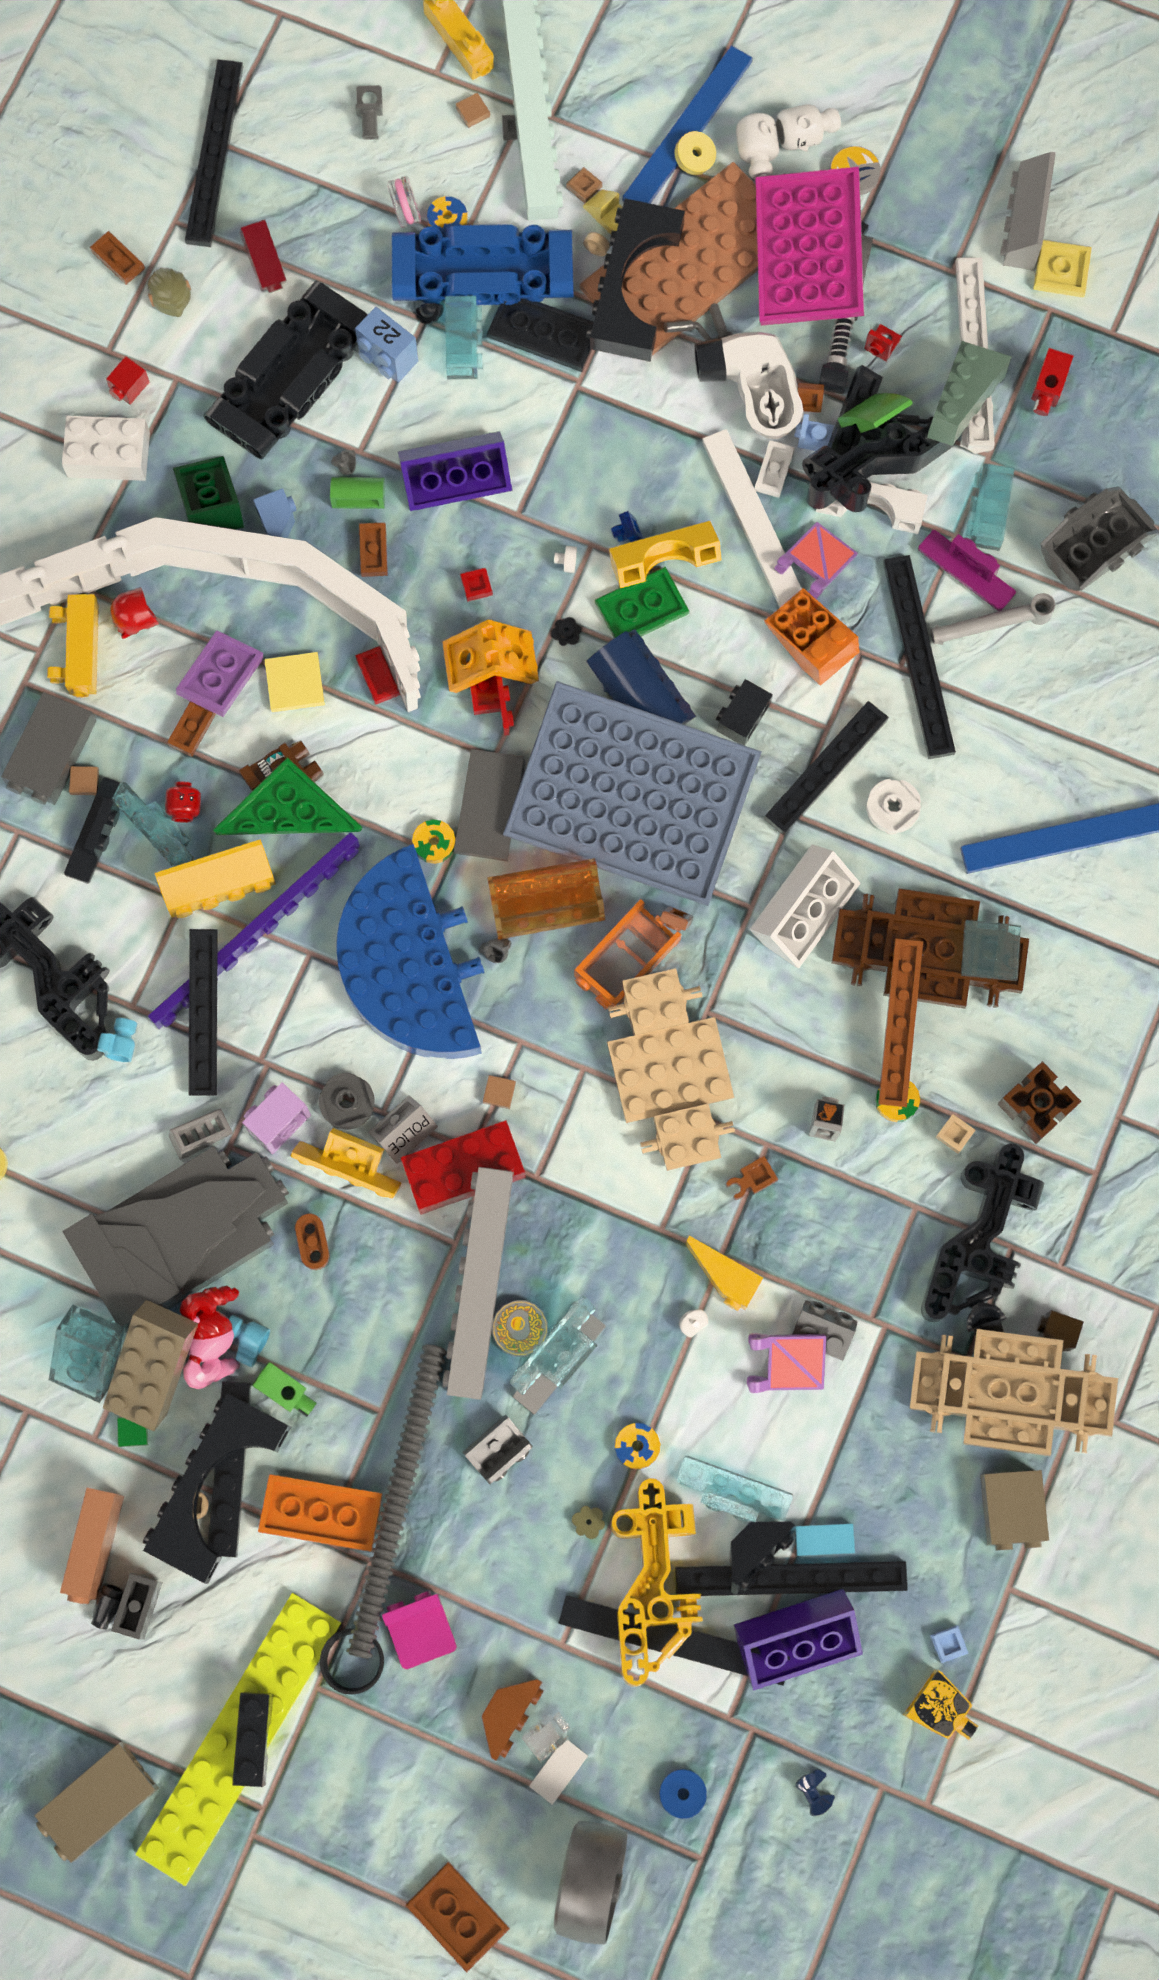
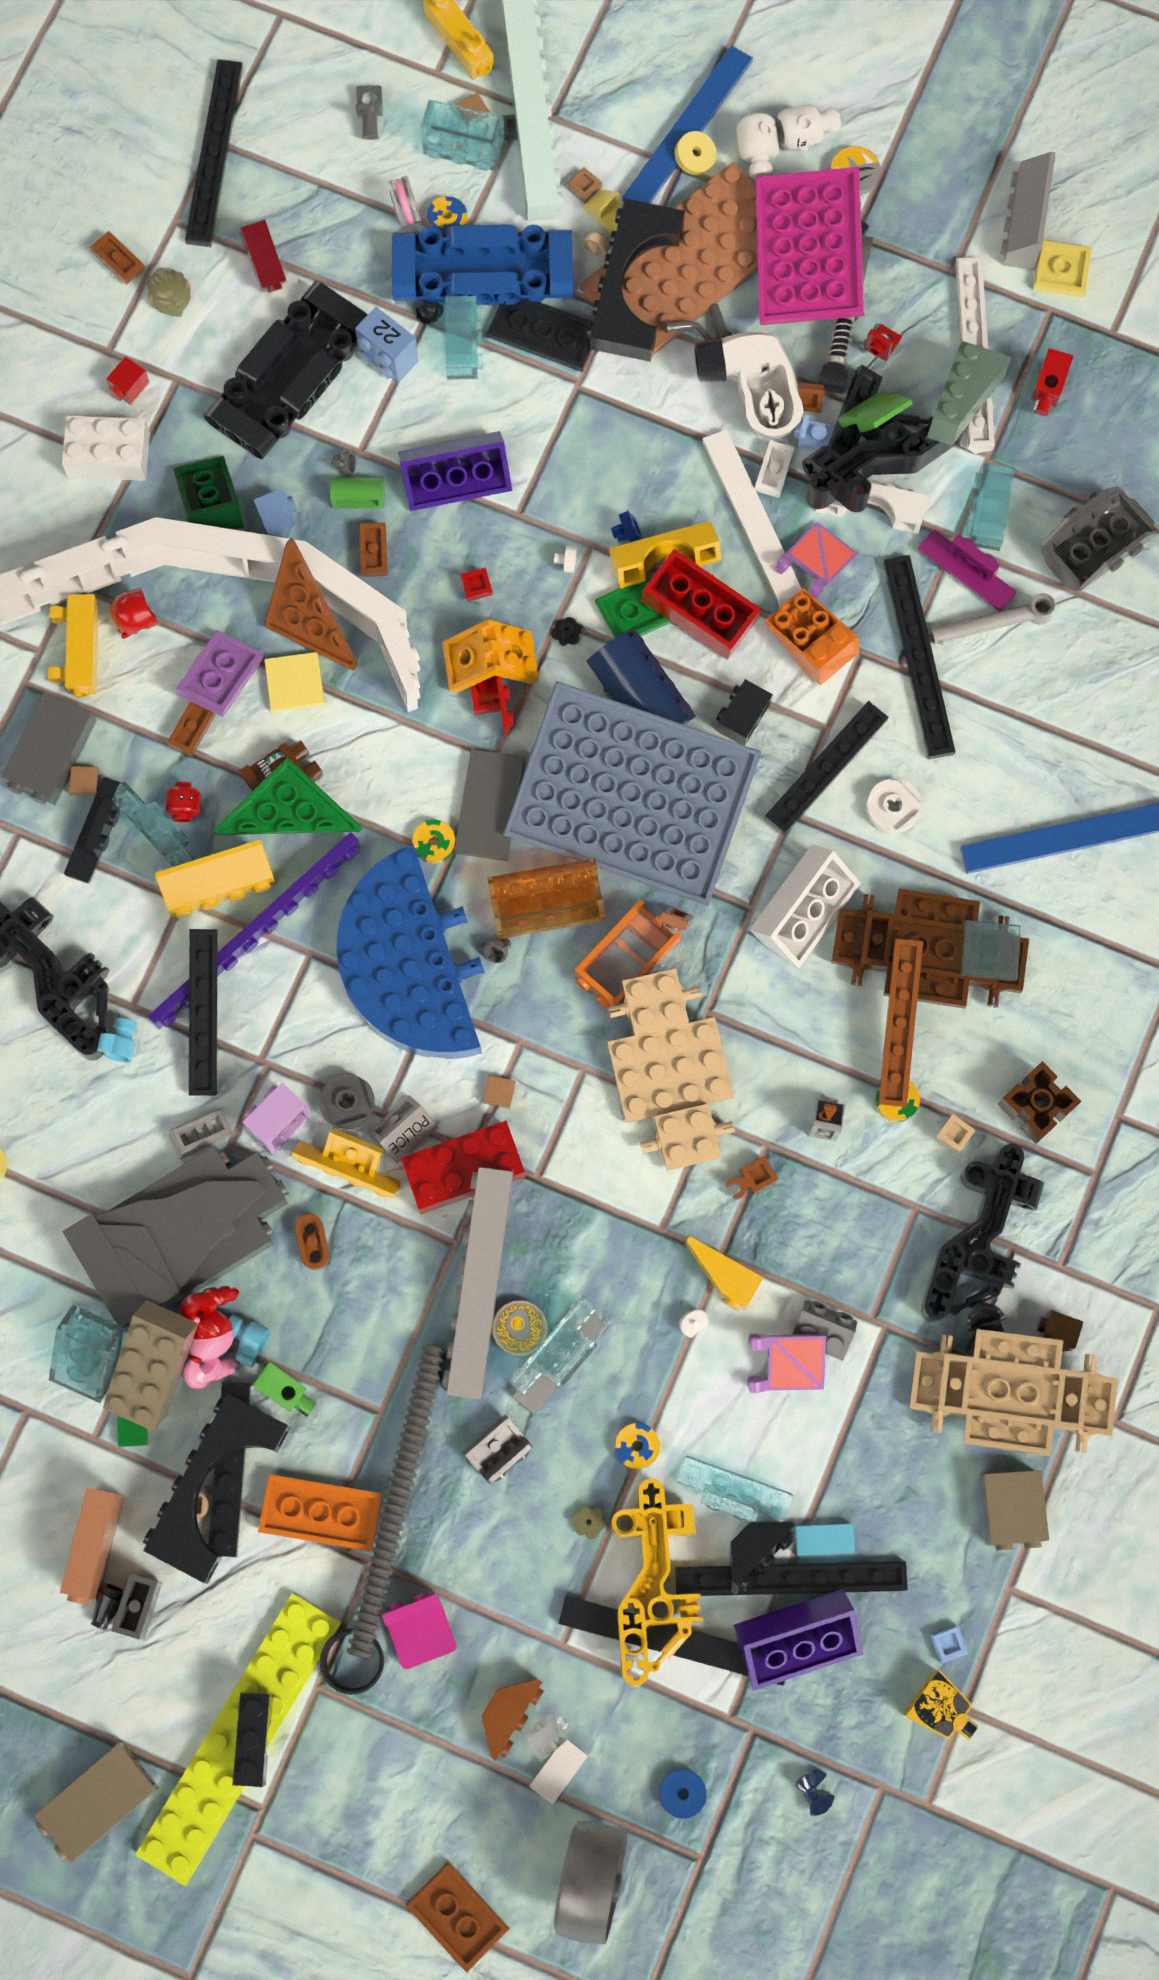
(302, 612): none -> dark orange tile
(377, 675): red tile -> none
(462, 135): none -> clear light blue brick
(700, 604): none -> red brick

